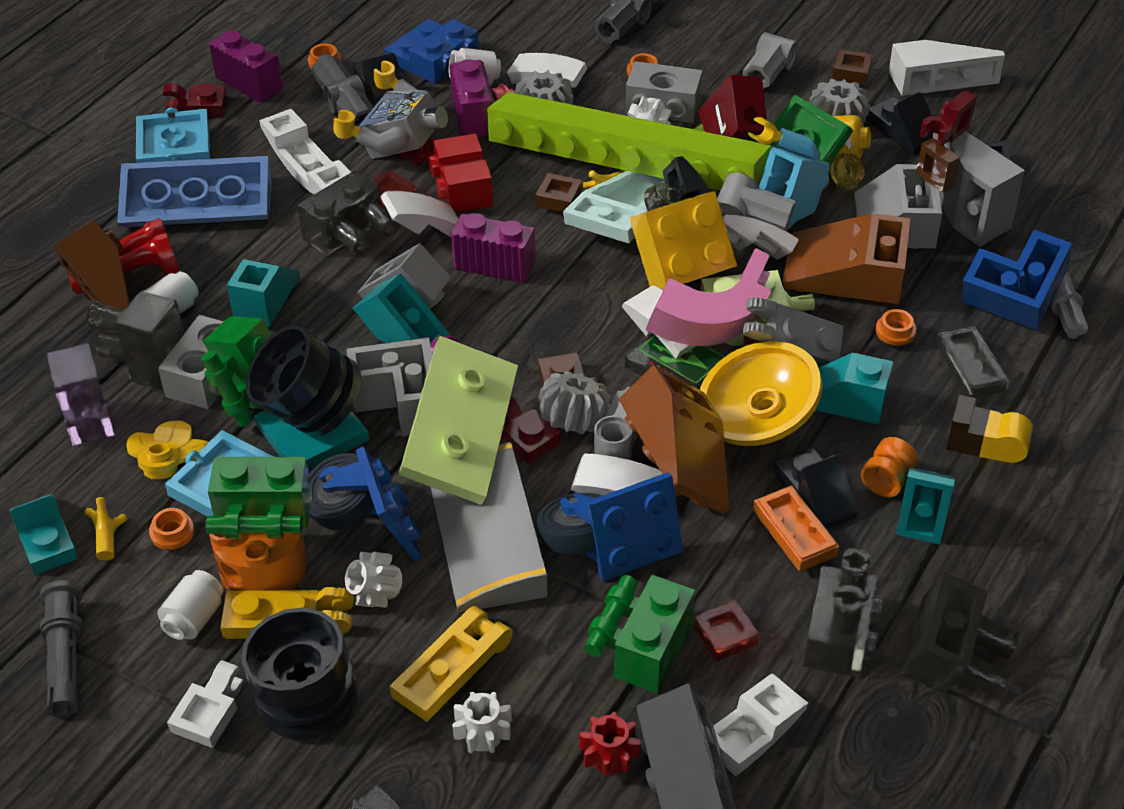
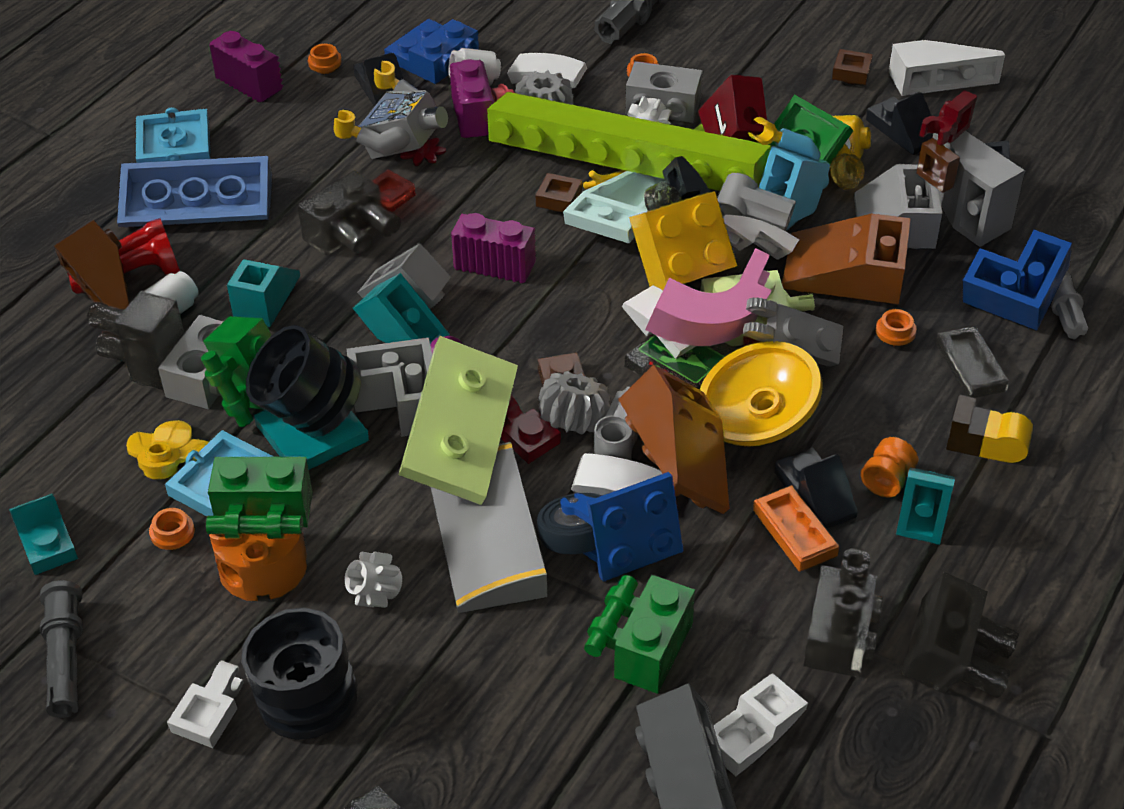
(80, 394): clear purple brick -> none
(105, 529): yellow bar -> none
(190, 605): white brick -> none
(199, 97): dark red plate -> none
(248, 608): yellow hinge -> none
(299, 153): white slope -> none
(340, 88): dark grey piece -> none
(354, 486): plate -> none
(418, 211): white slope -> none
(450, 663): yellow plate -> none
(461, 173): red brick -> none
(482, 722): white gear -> none
(609, 744): red gear -> none
(726, 630): clear red plate -> none
(771, 56): light grey piece -> none
(841, 99): light grey gear -> none
(855, 387): teal slope -> none

